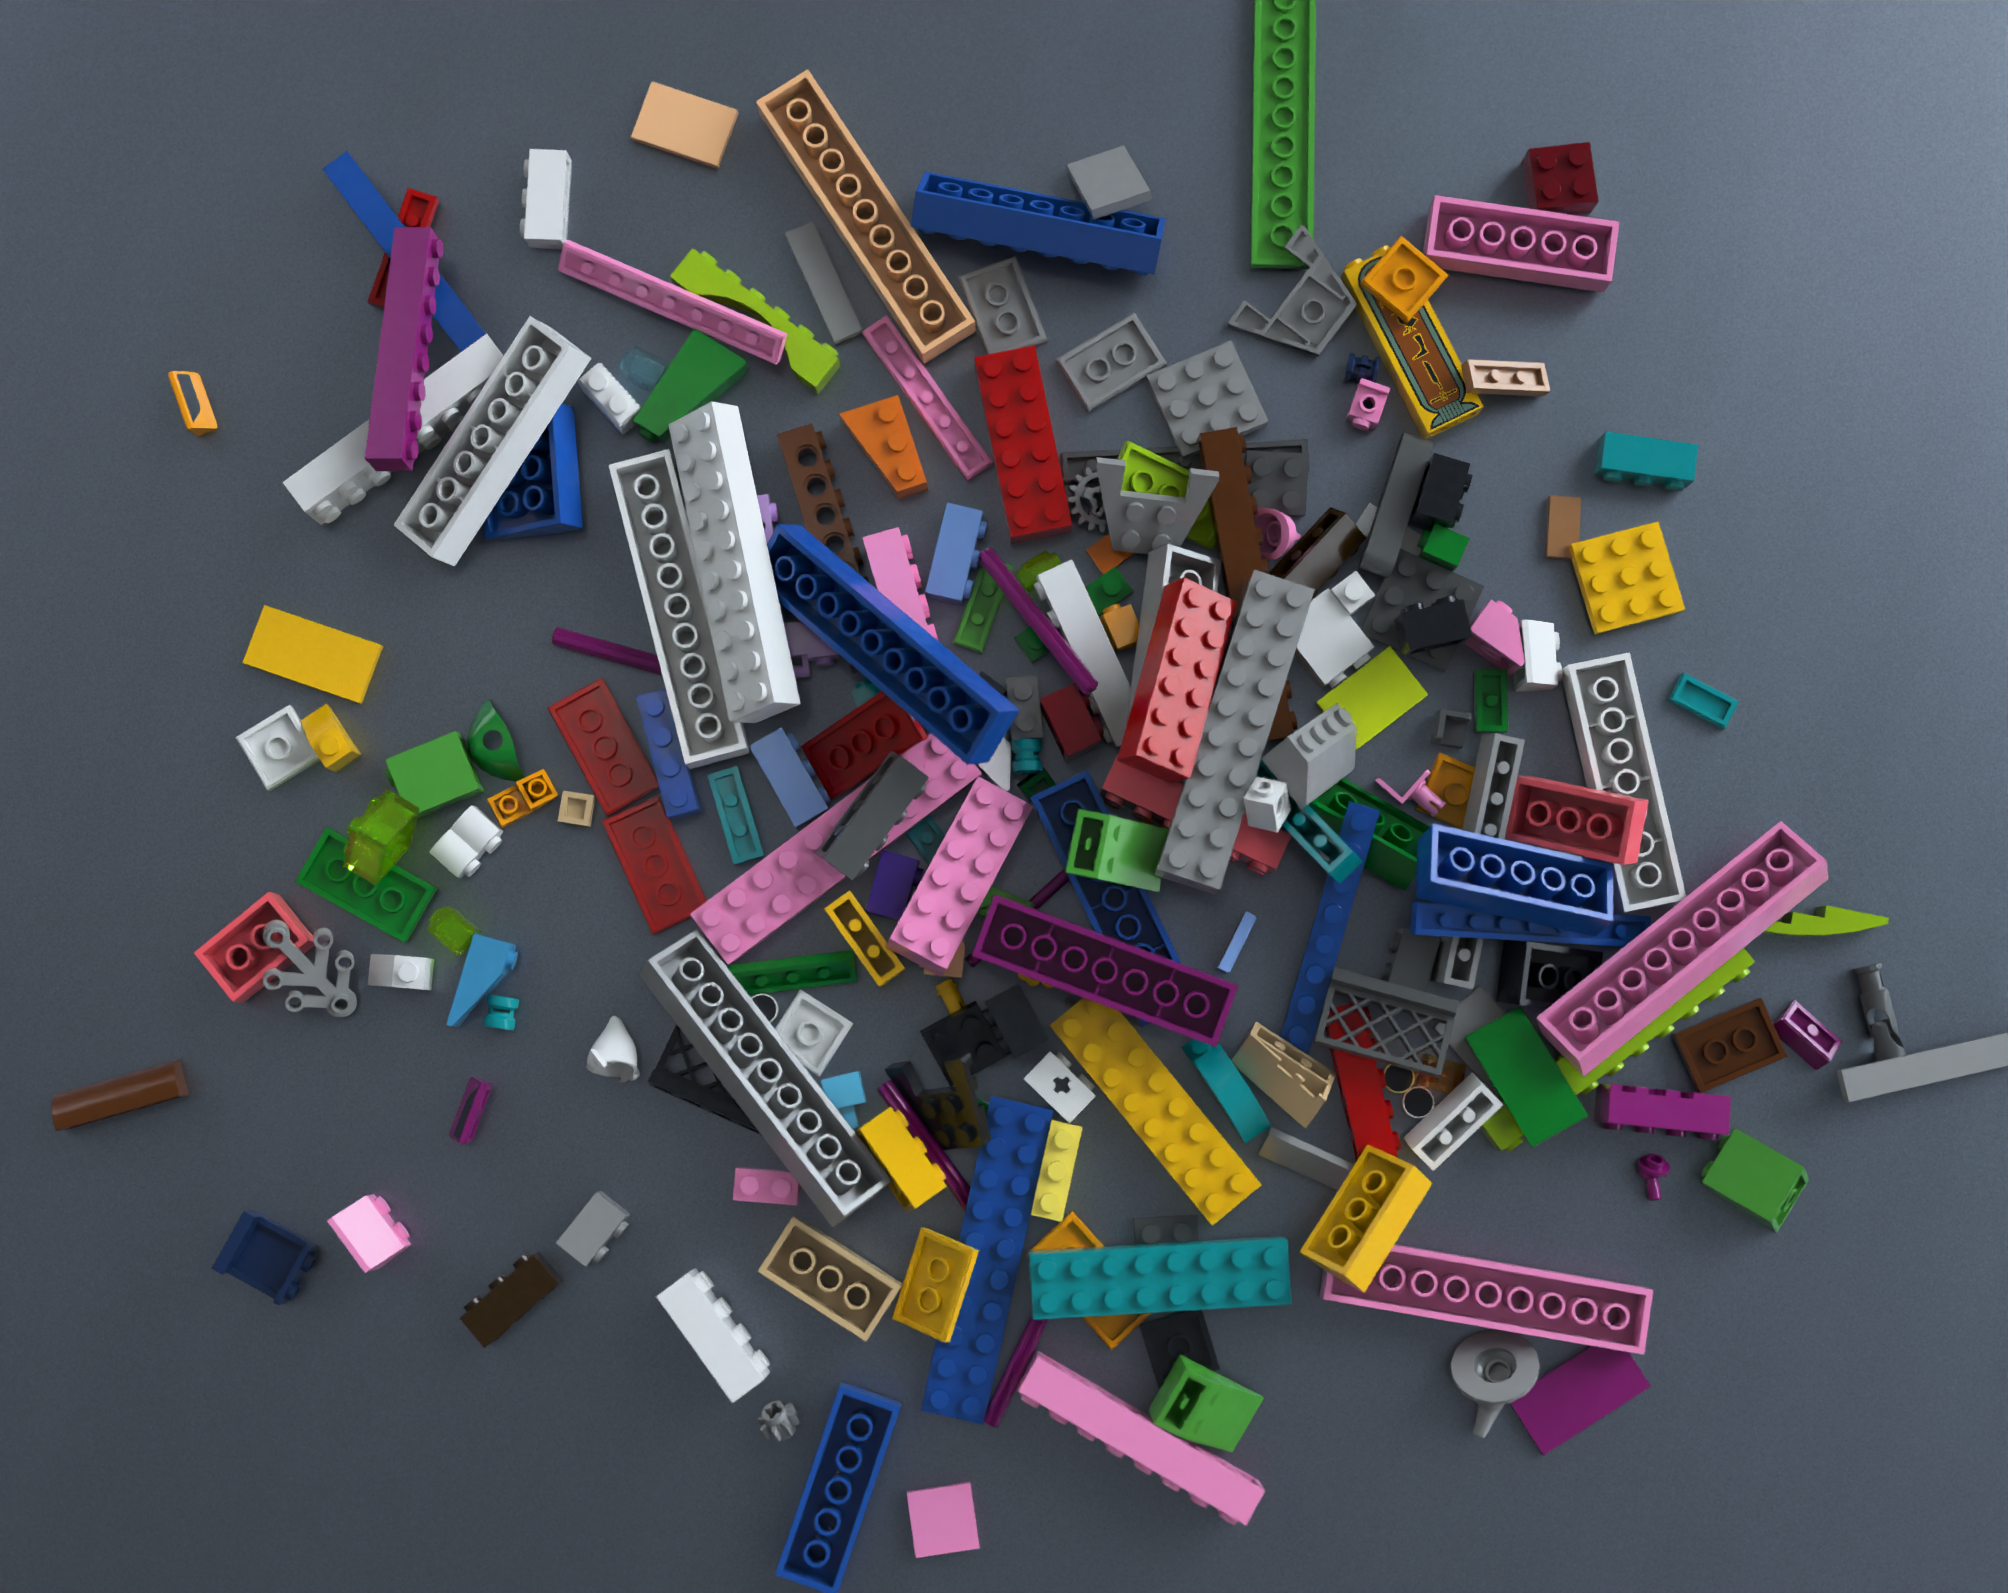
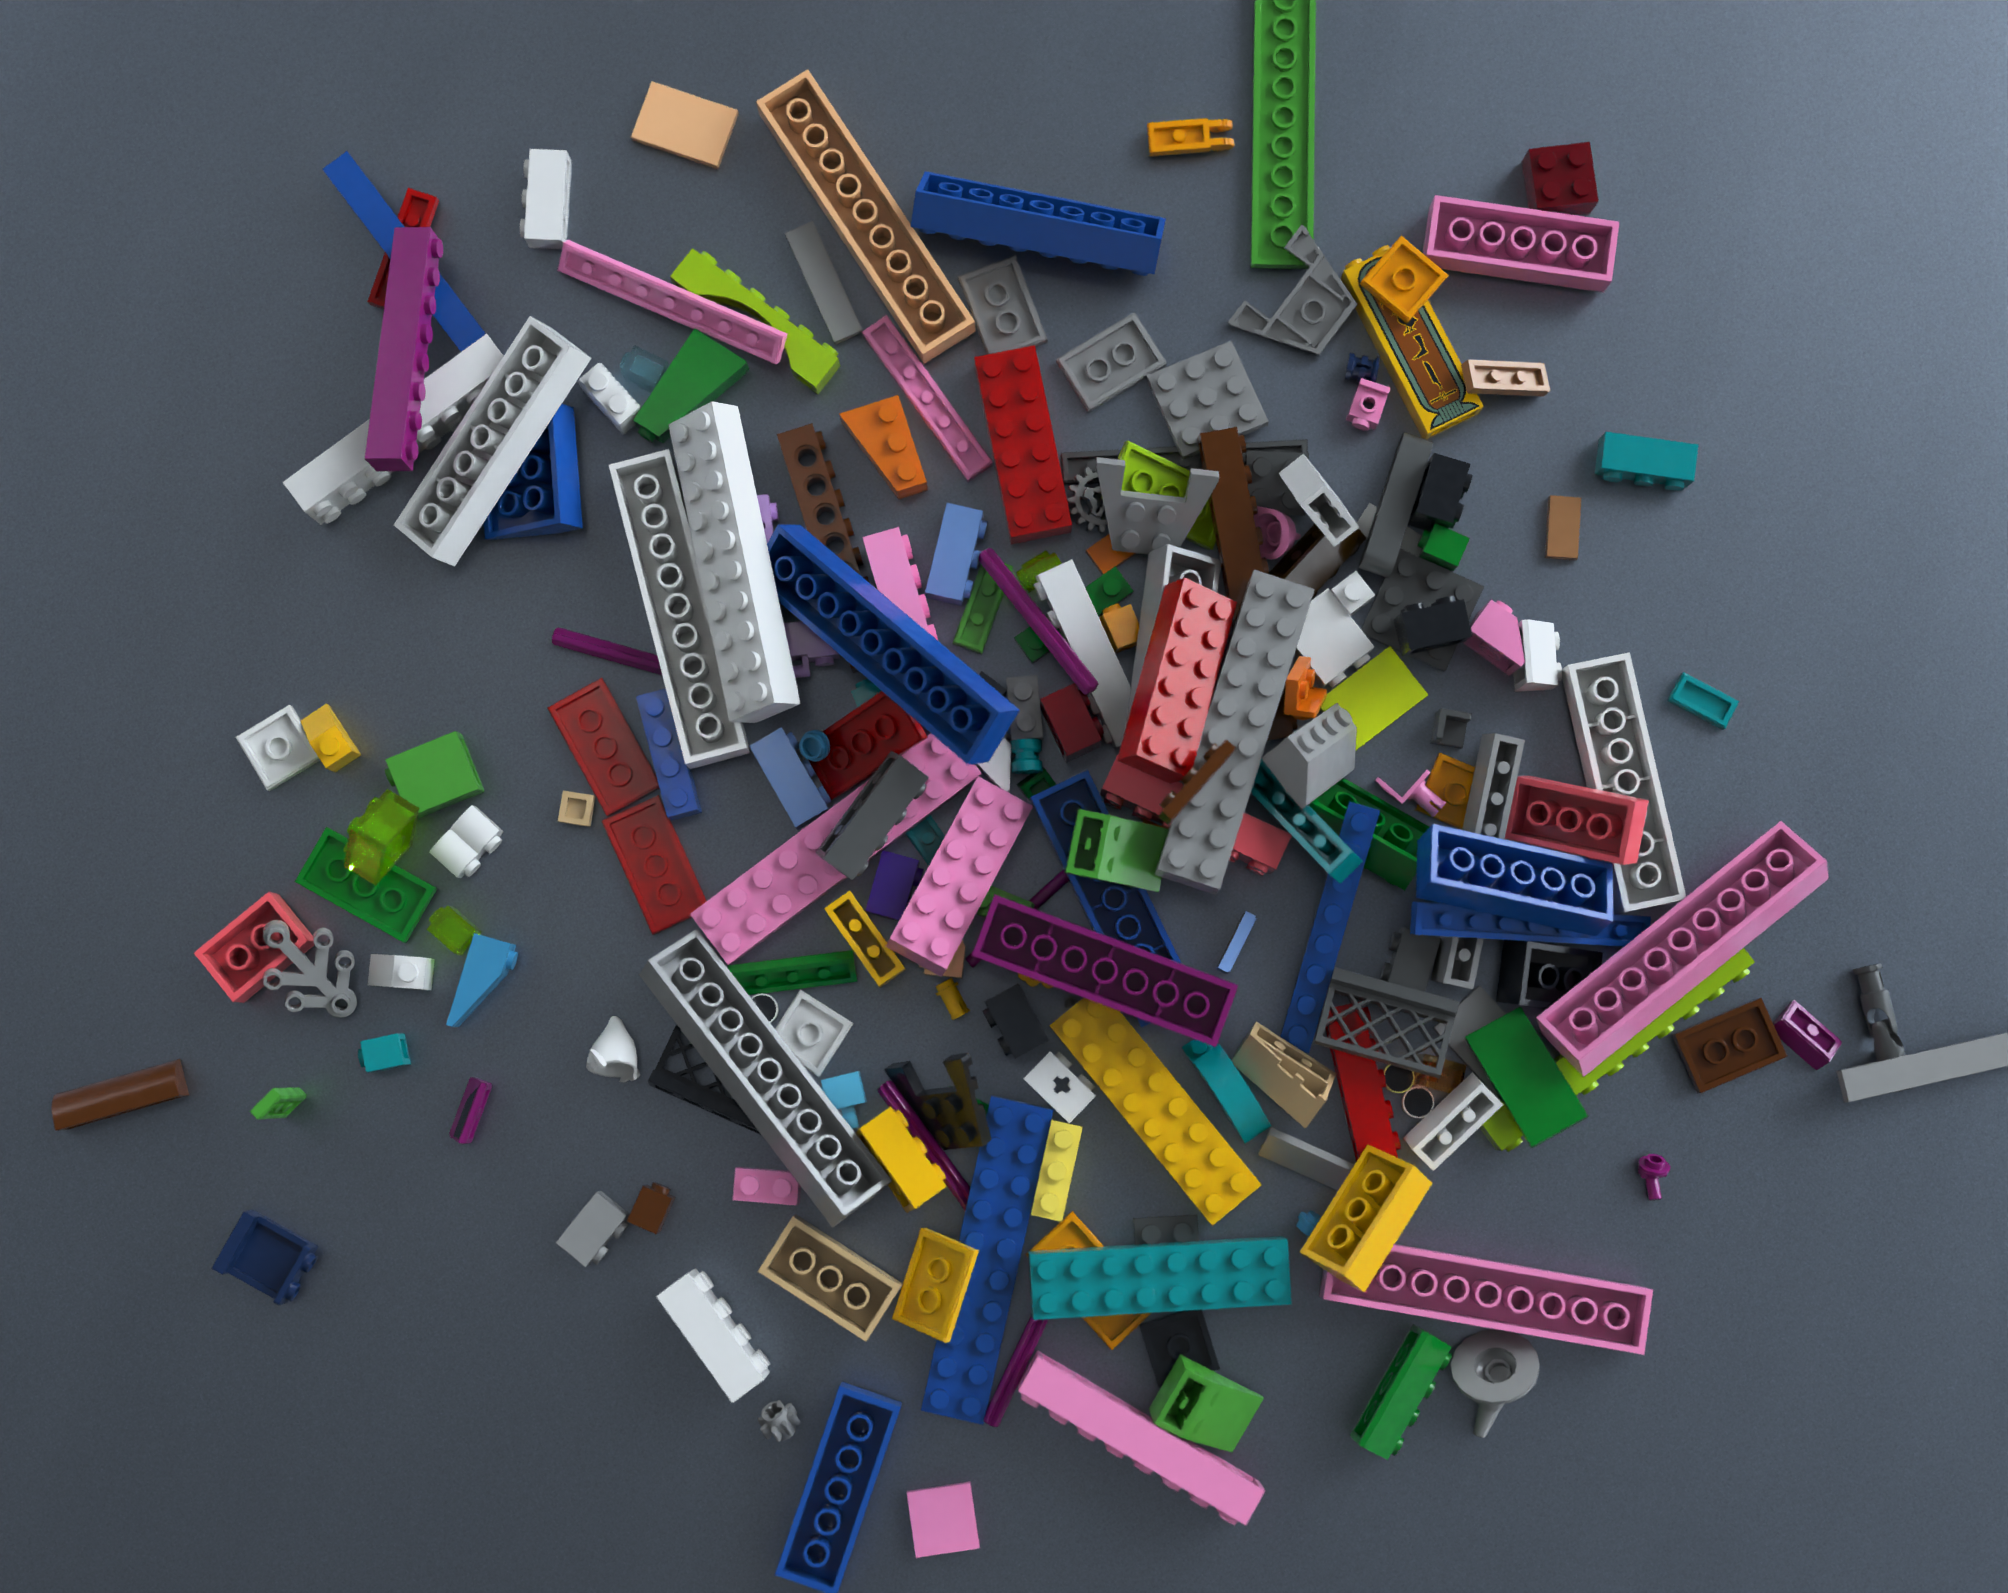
(193, 402): light orange slope -> none
(278, 1103): none -> bright green tile
(312, 654): yellow tile -> none
(370, 1232): bright pink slope -> none
(384, 1053): none -> teal brick
(498, 762): green piece -> none
(500, 1019): teal wheel -> none
(510, 1298): dark brown brick -> none
(522, 798): light orange slope -> none
(651, 1207): none -> reddish brown brick
(736, 815): teal plate -> none
(814, 745): none -> dark azure plate
(963, 1033): black plate -> none
(1109, 182): light grey tile -> none
(1187, 136): none -> light orange hinge
(1195, 781): none -> reddish brown plate
(1267, 804): white brick -> none
(1301, 697): none -> orange bracket
(1307, 1222): none -> dark azure plate
(1318, 500): none -> white brick
(1400, 1392): none -> green slope
(1490, 701): green plate -> none
(1578, 1395): magenta tile -> none
(1626, 578): yellow plate -> none
(1662, 1109): magenta wedge -> none
(1755, 1179): bright green slope -> none
(1827, 921): lime slope -> none

